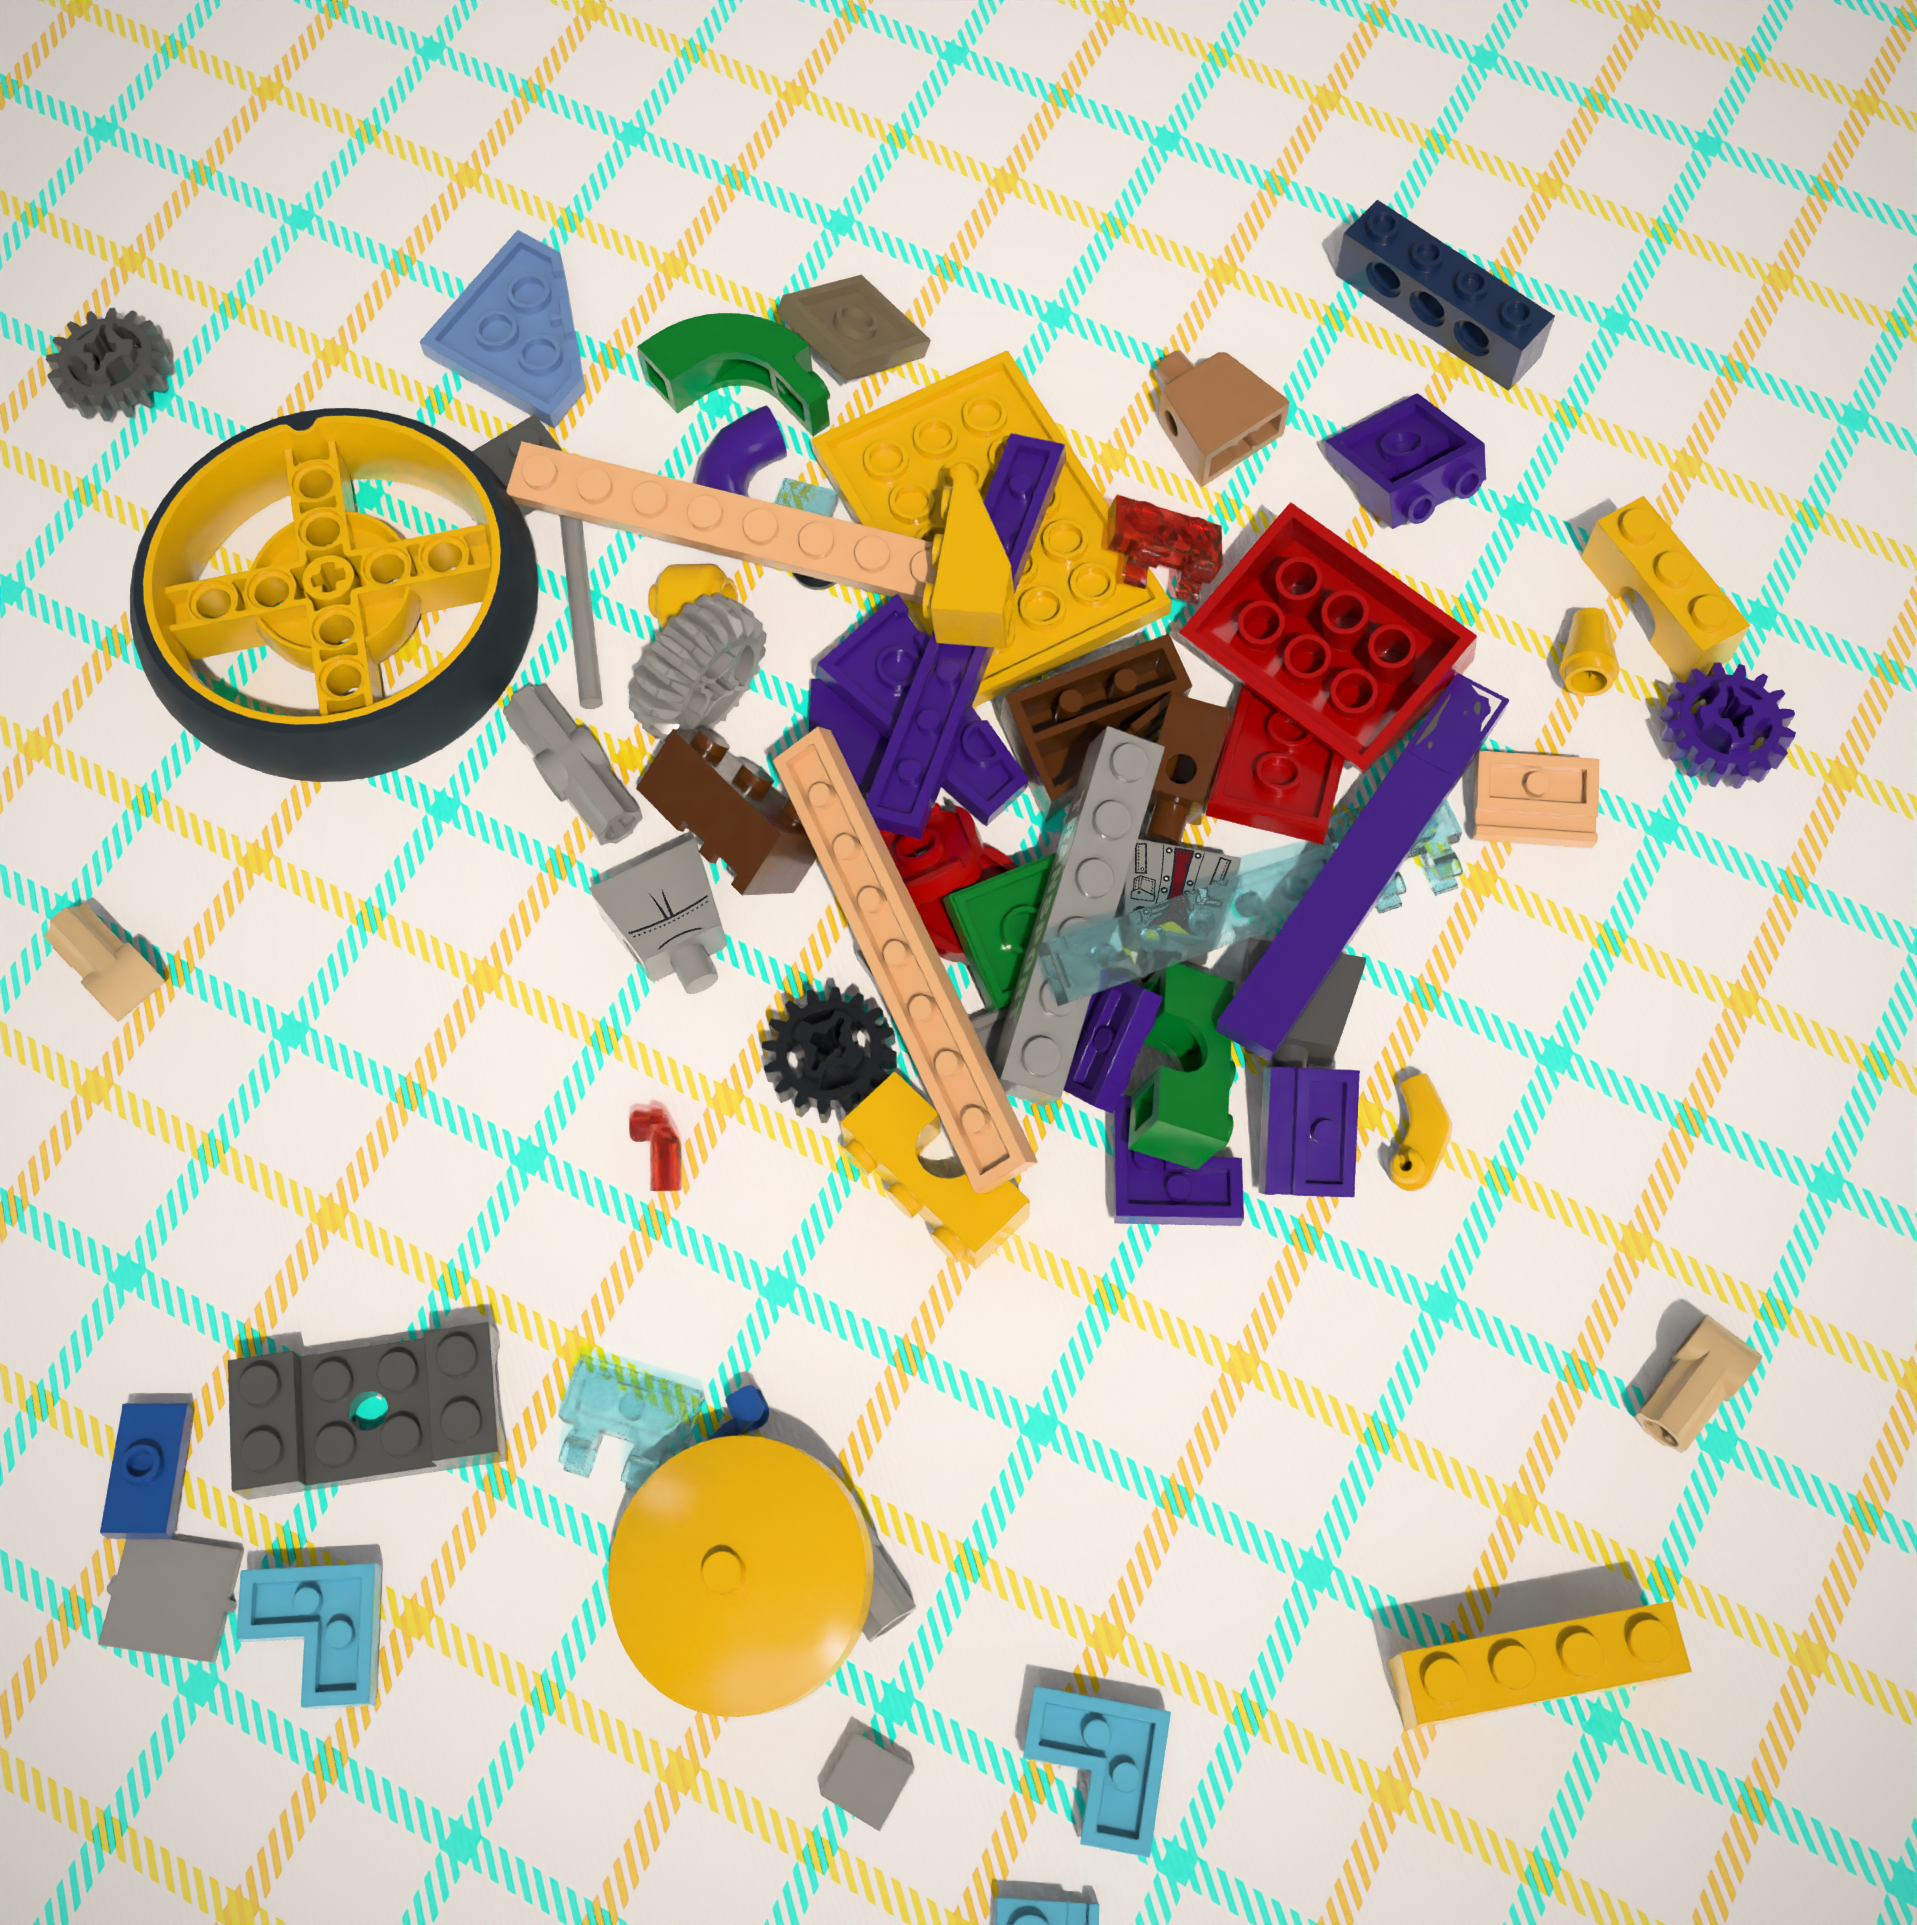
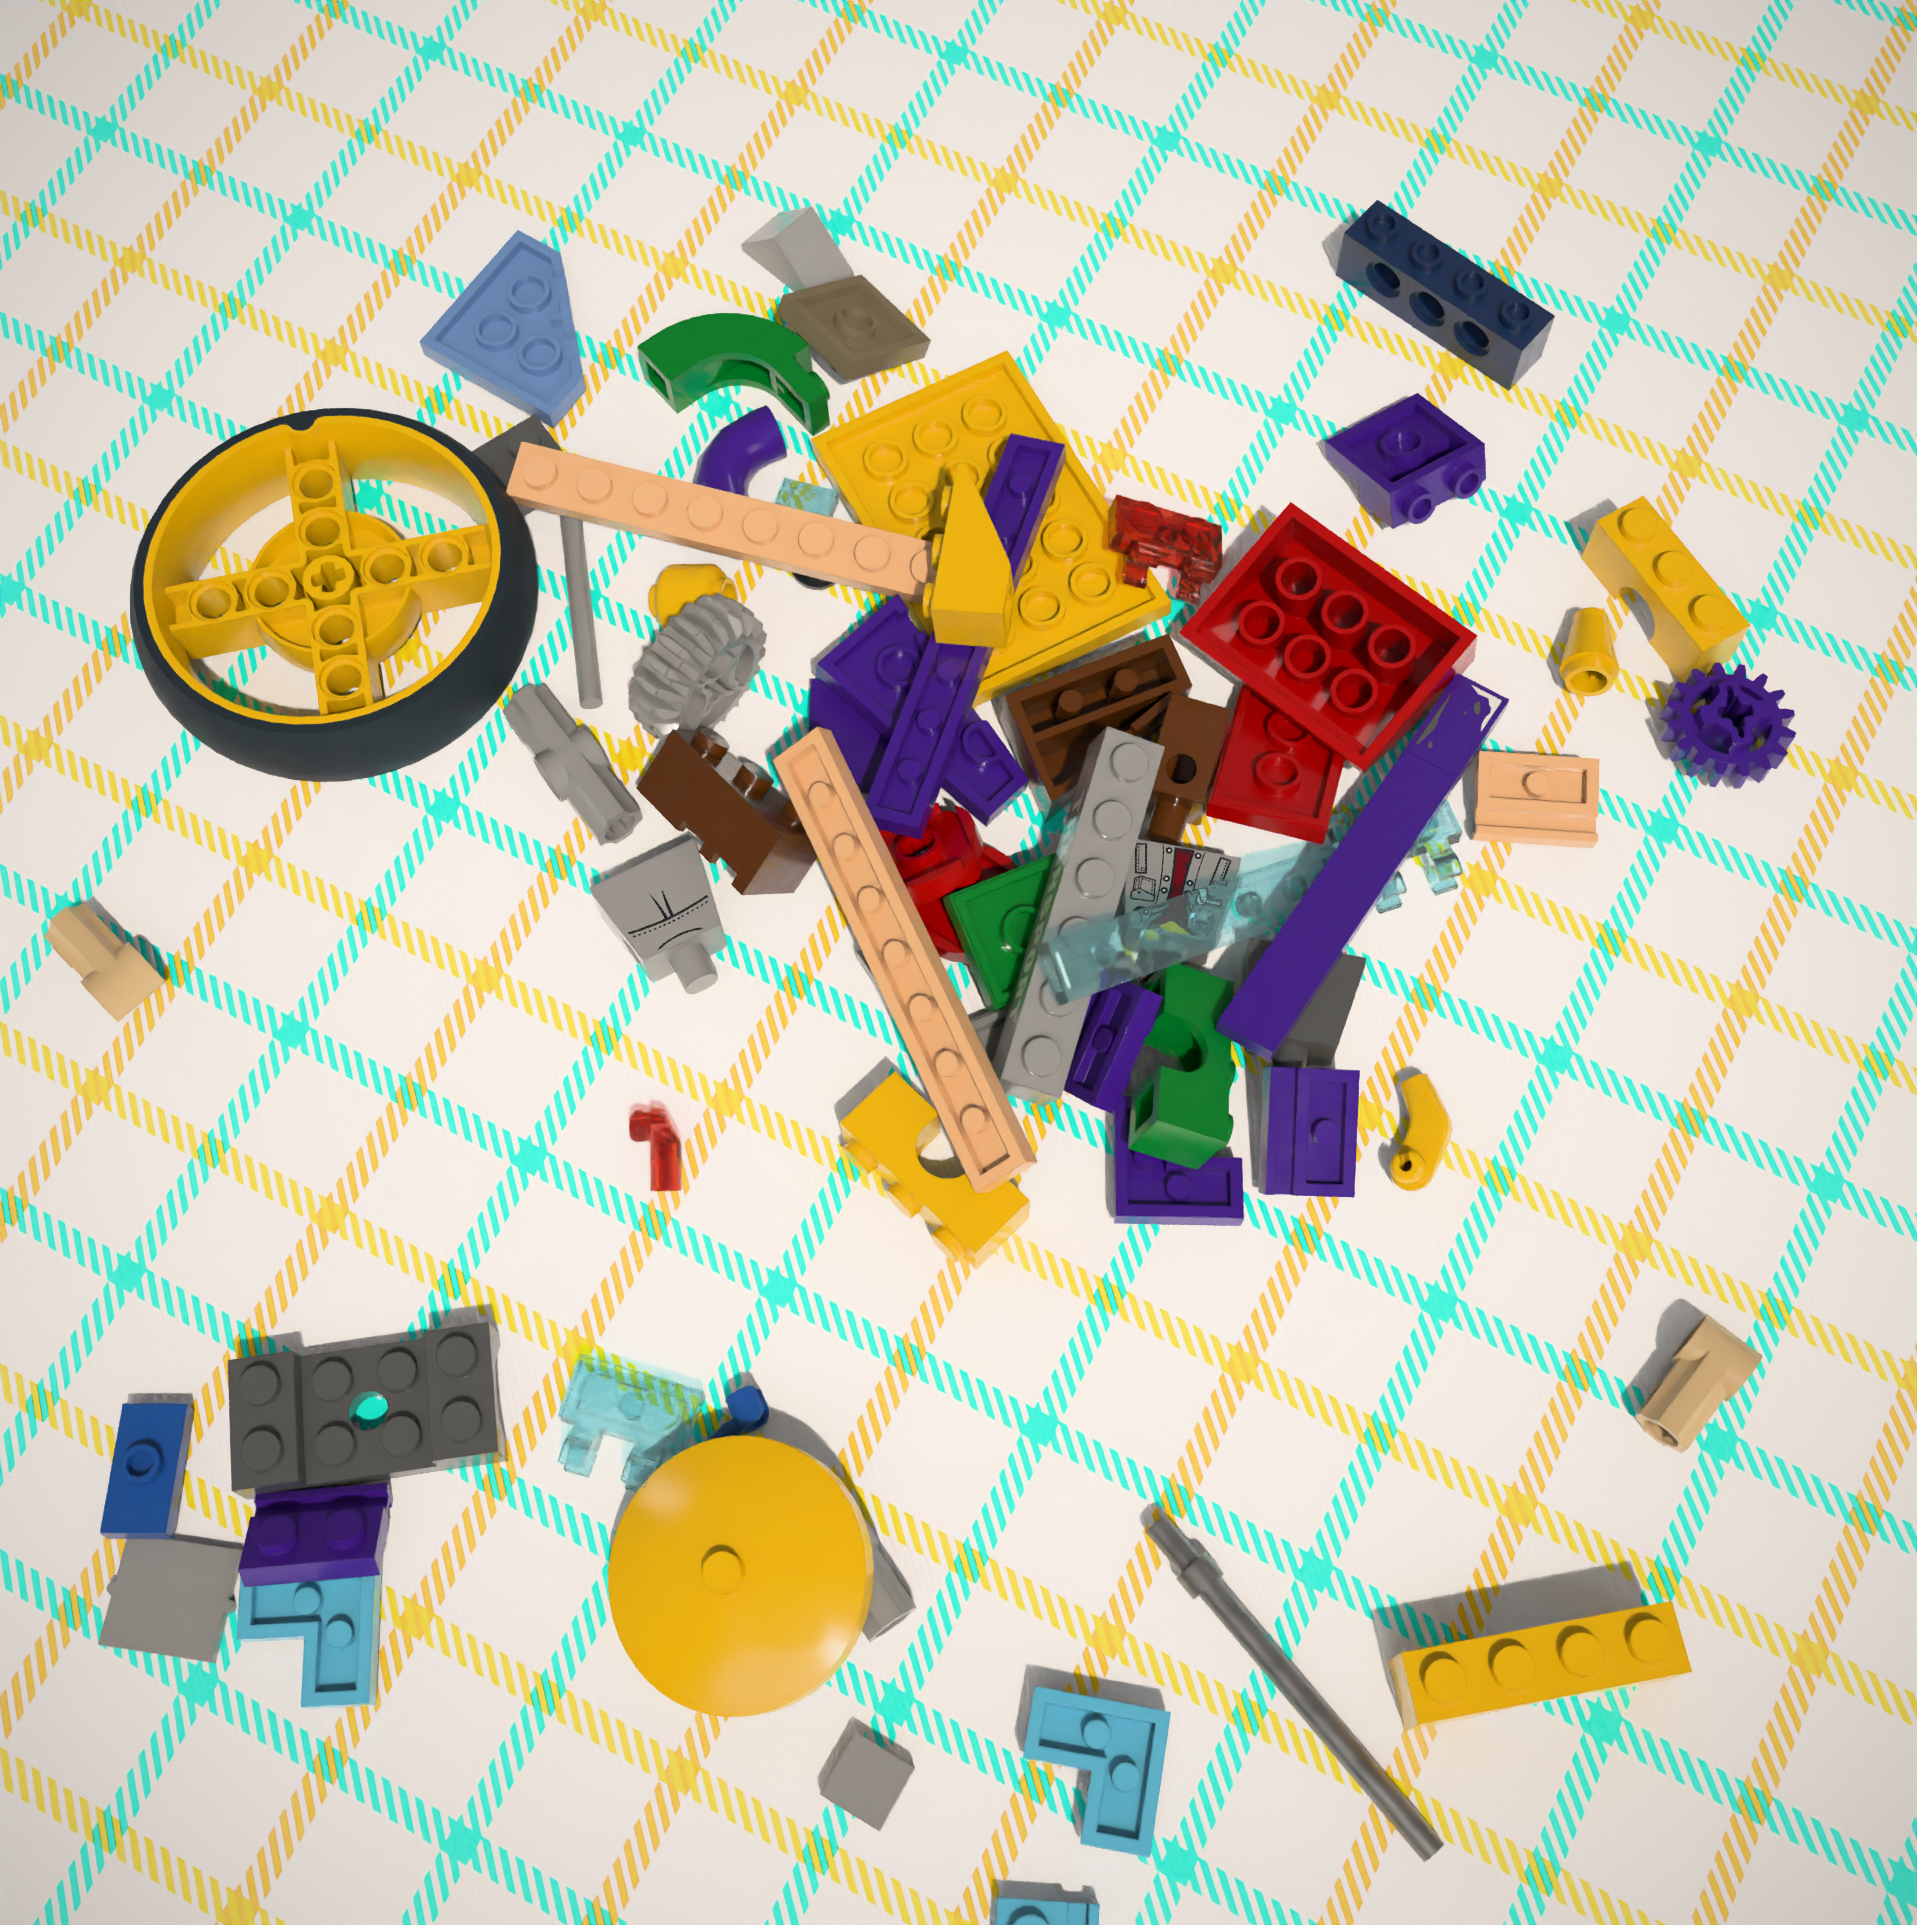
(109, 364): dark grey gear -> none
(316, 1535): none -> dark purple plate
(798, 250): none -> light grey slope
(821, 1029): black gear -> none
(1202, 1579): none -> flat silver bar
(1217, 412): medium nougat torso -> none

